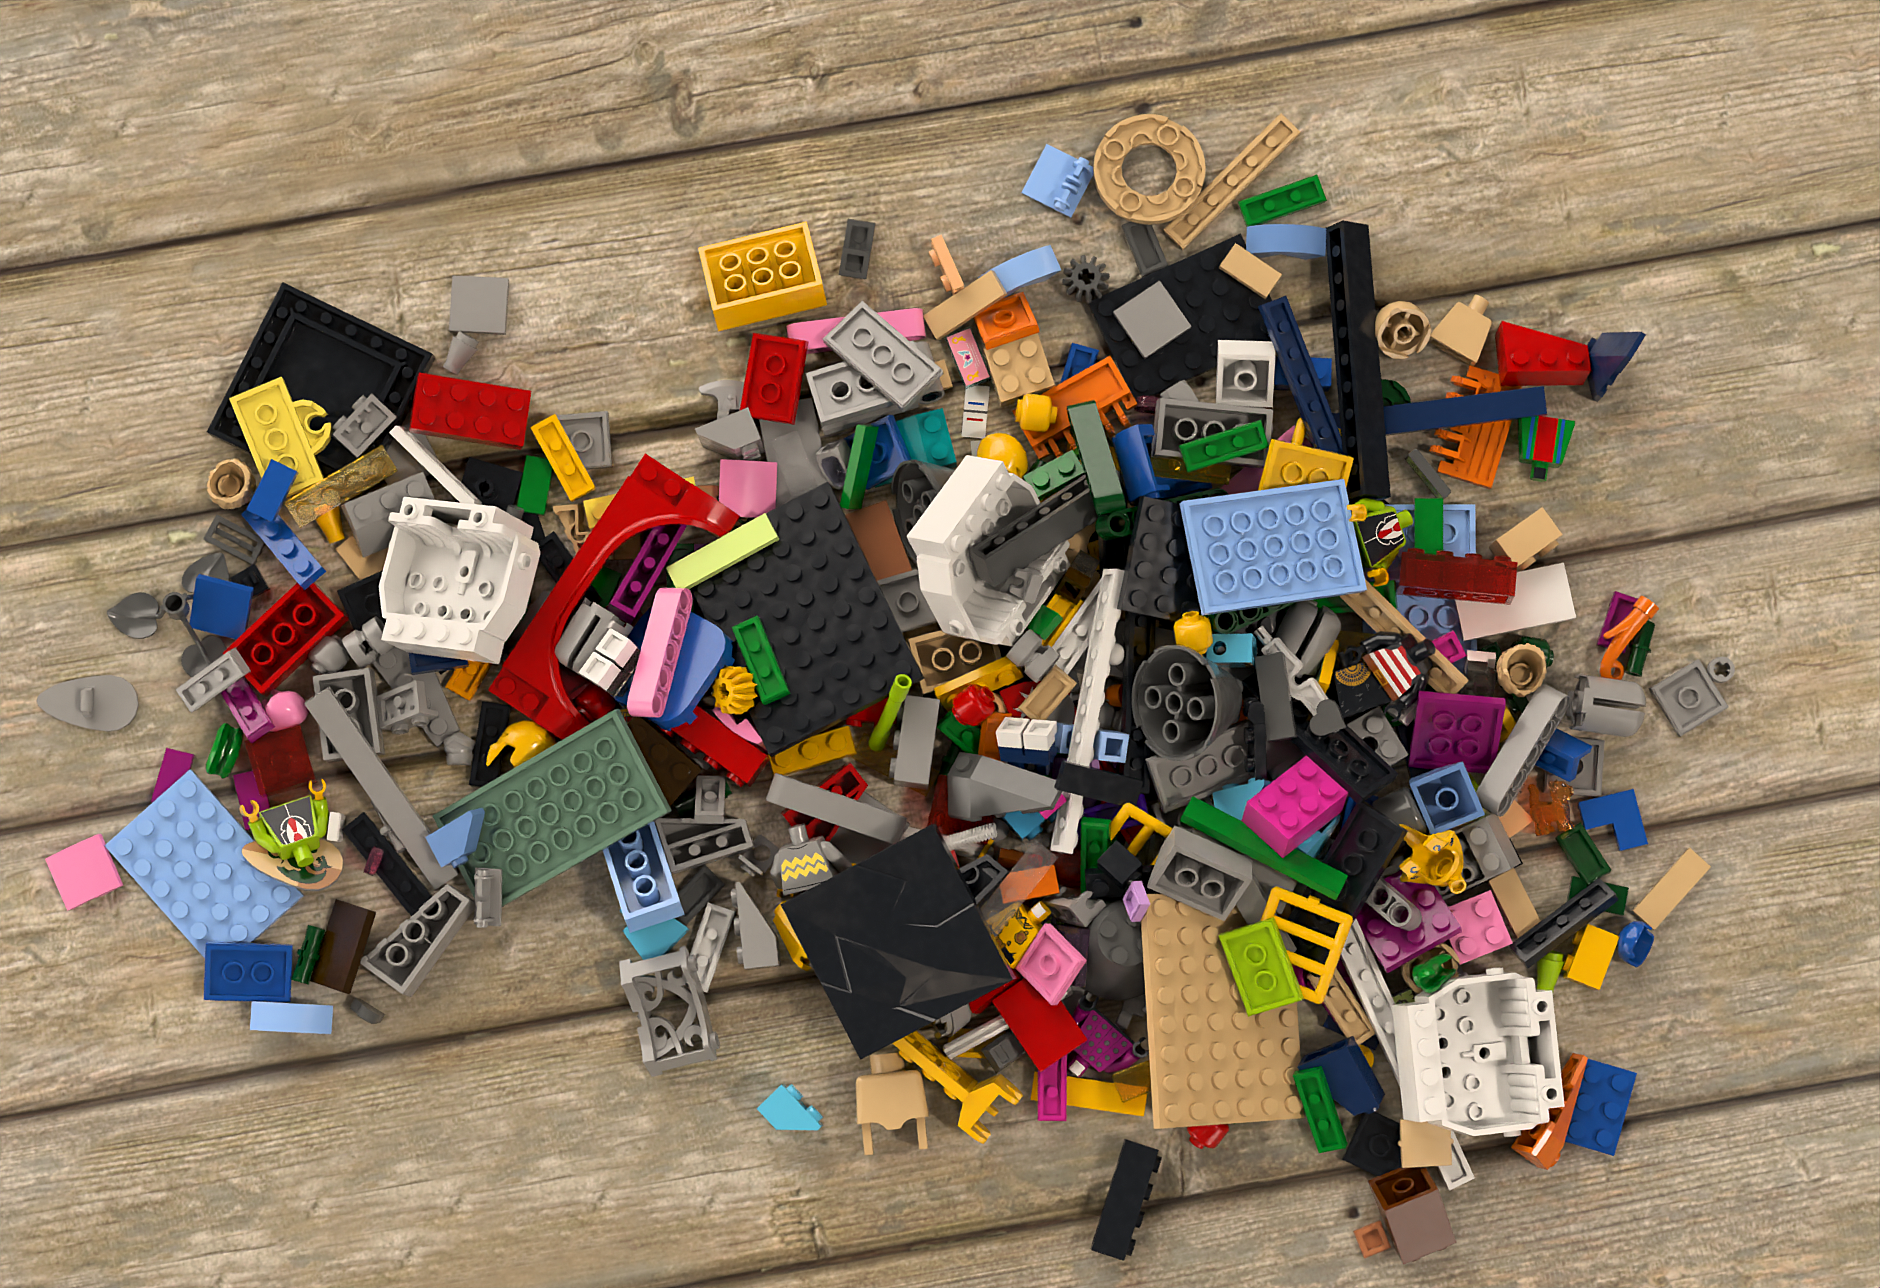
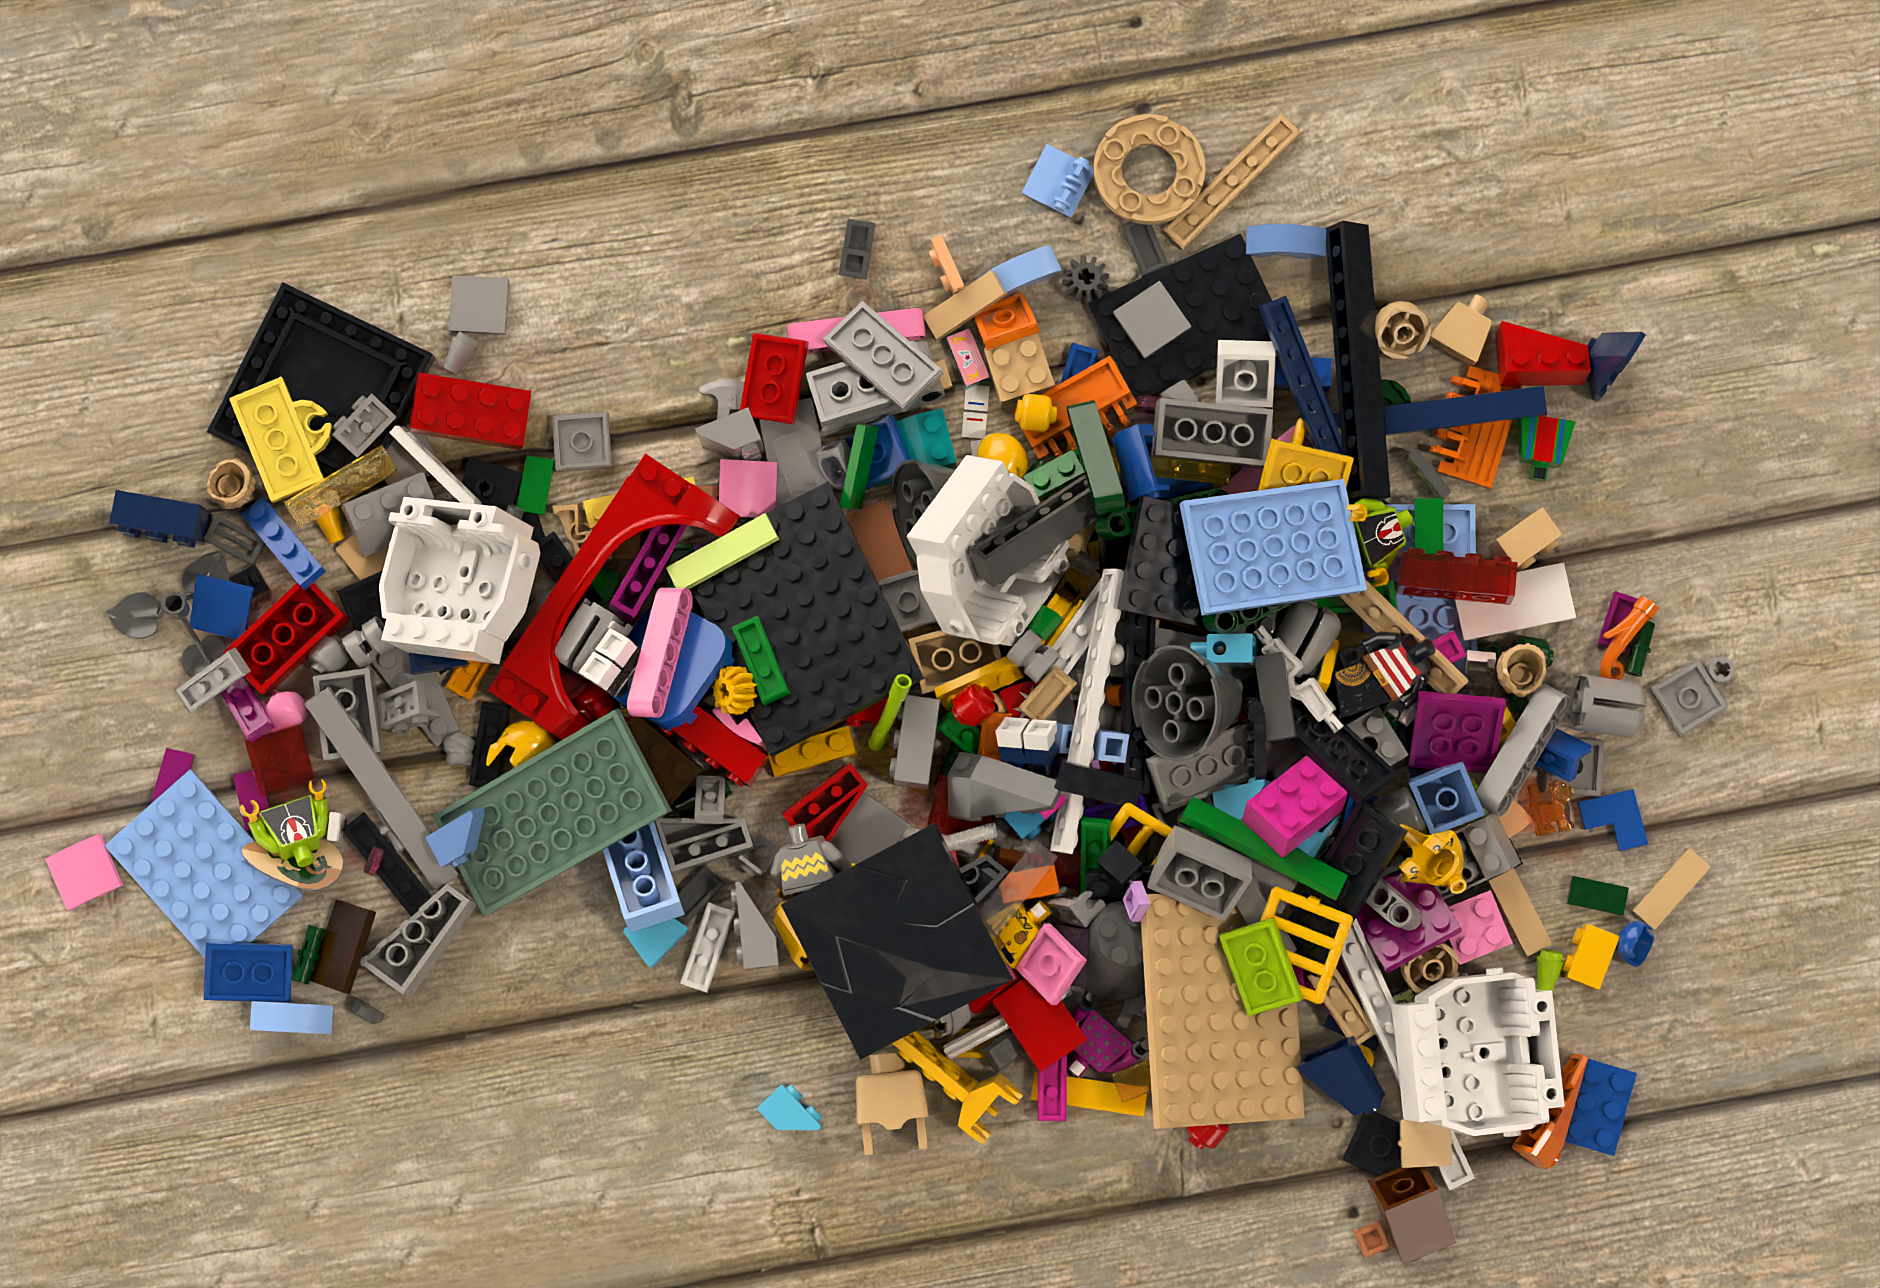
(92, 702): light grey shield -> none
(159, 519): none -> dark blue brick
(224, 750): green piece -> none
(272, 491): blue tile -> none
(488, 897): light grey hinge -> none
(563, 457): yellow plate -> none
(652, 1045): light grey fence -> none
(762, 276): yellow slope -> none
(836, 808): light grey beam -> none
(1030, 586): light grey tile -> none
(1124, 1200): black brick -> none
(1193, 632): yellow head -> none
(1223, 446): green tile -> none
(1250, 271): tan tile -> none
(1282, 201): green tile -> none
(1320, 1109): green tile -> none
(1327, 718): dark grey tile -> none
(1431, 974): green piece -> none
(1563, 923): black plate -> none
(1583, 854): dark green tile -> none

